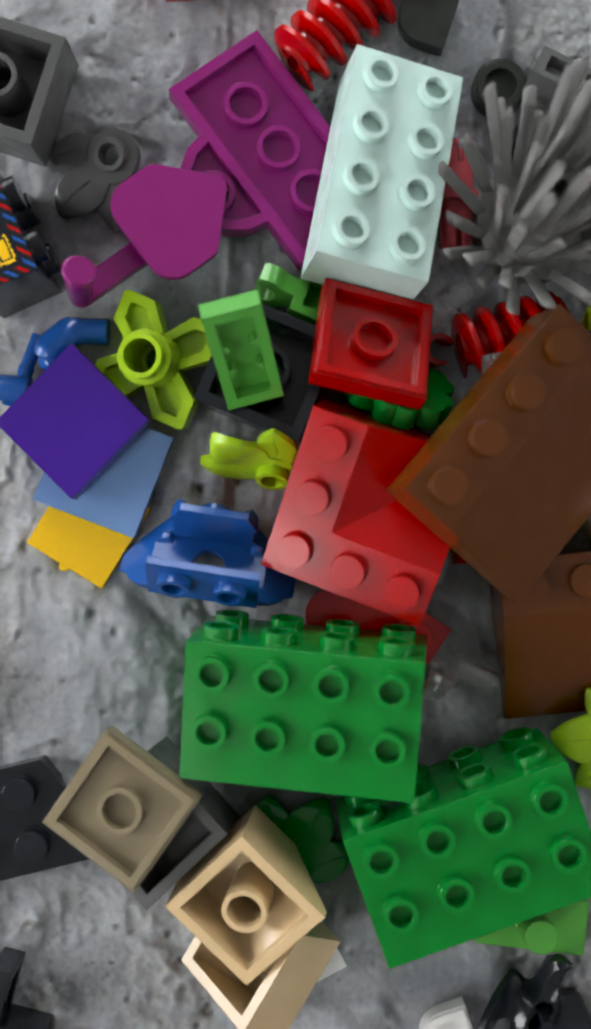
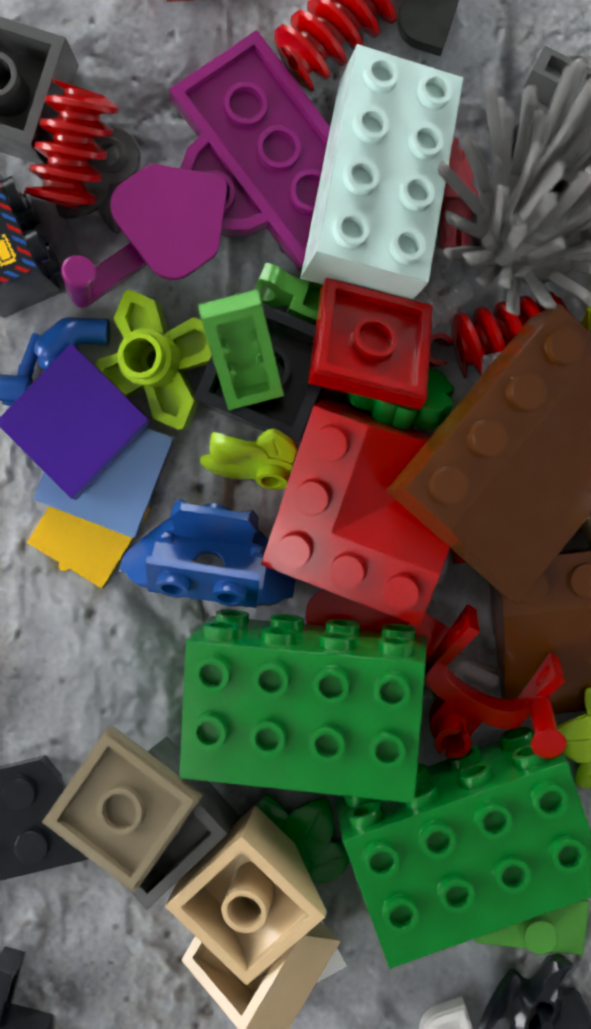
(72, 146): none -> red piece
(463, 709): none -> red piece
(508, 79): pearl dark grey tile -> none

